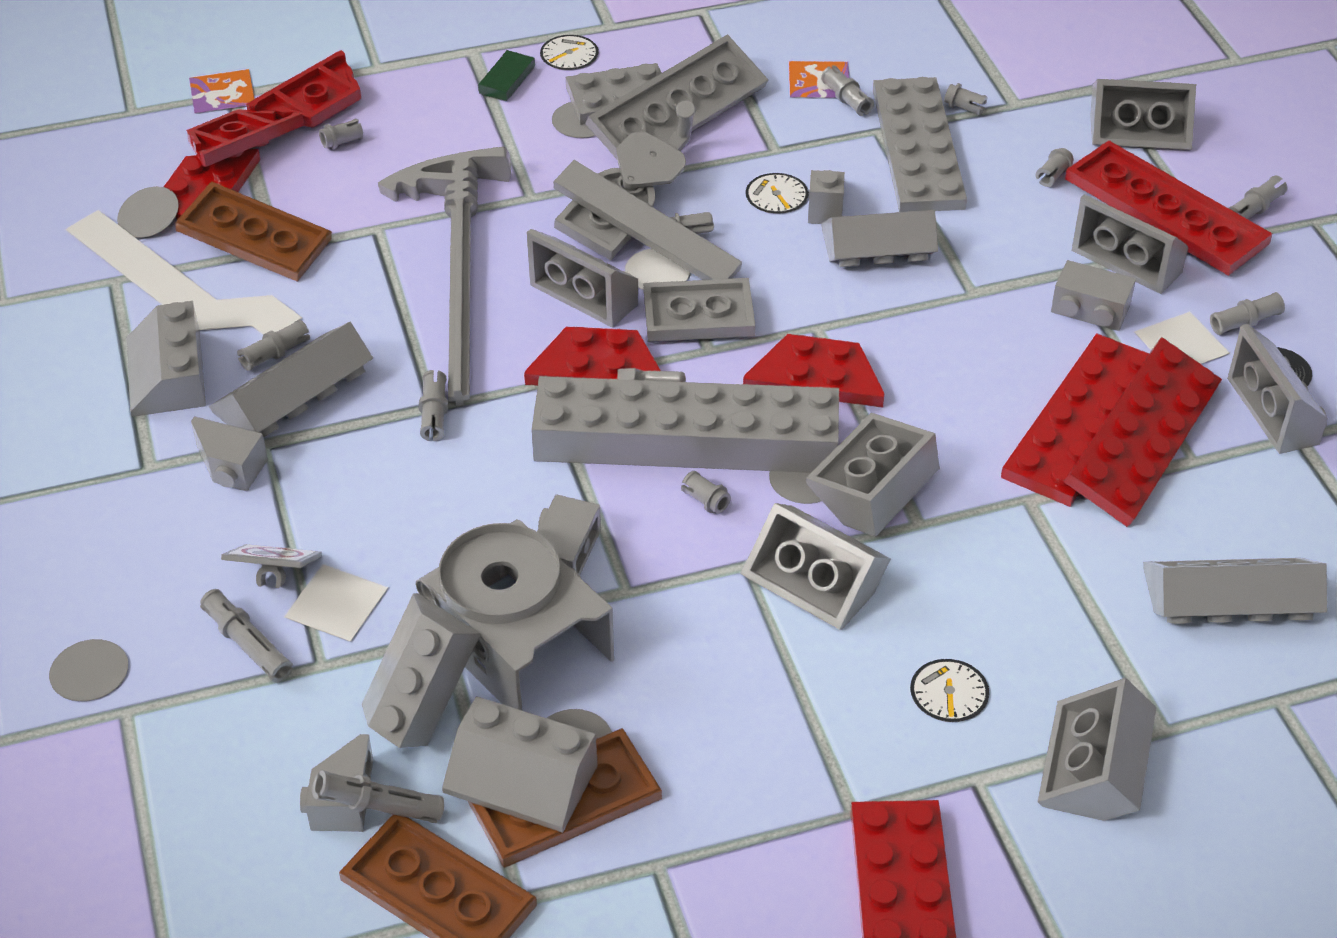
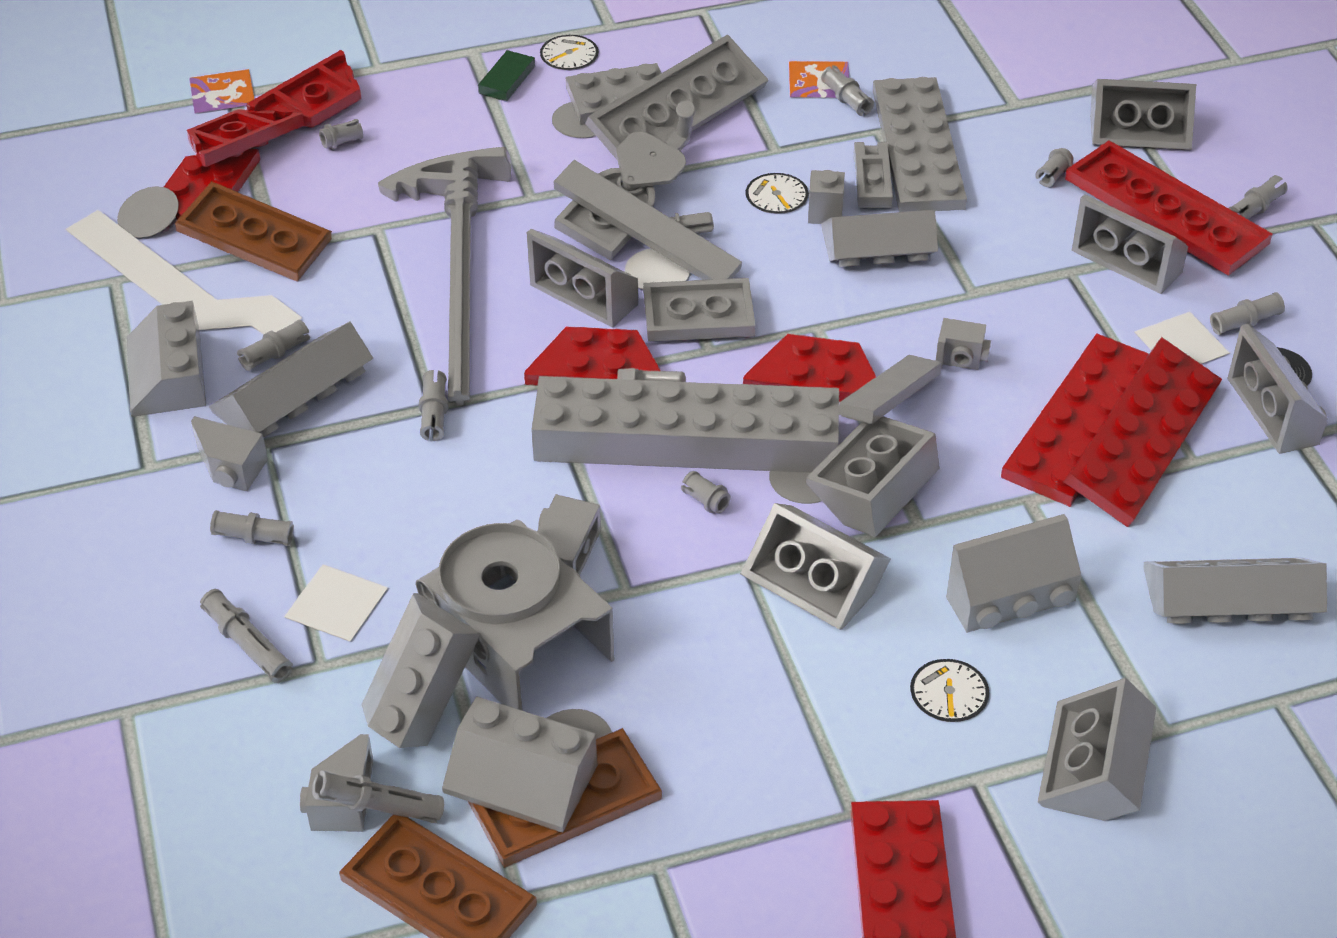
(88, 670): light grey sticker -> none
(251, 528): none -> light grey pin
(271, 559): light grey piece -> none
(872, 175): none -> light grey plate
(889, 389): none -> light grey tile
(962, 344): none -> light grey brick
(964, 99): light grey pin -> none
(1013, 573): none -> light grey slope
(1093, 295): light grey brick -> none

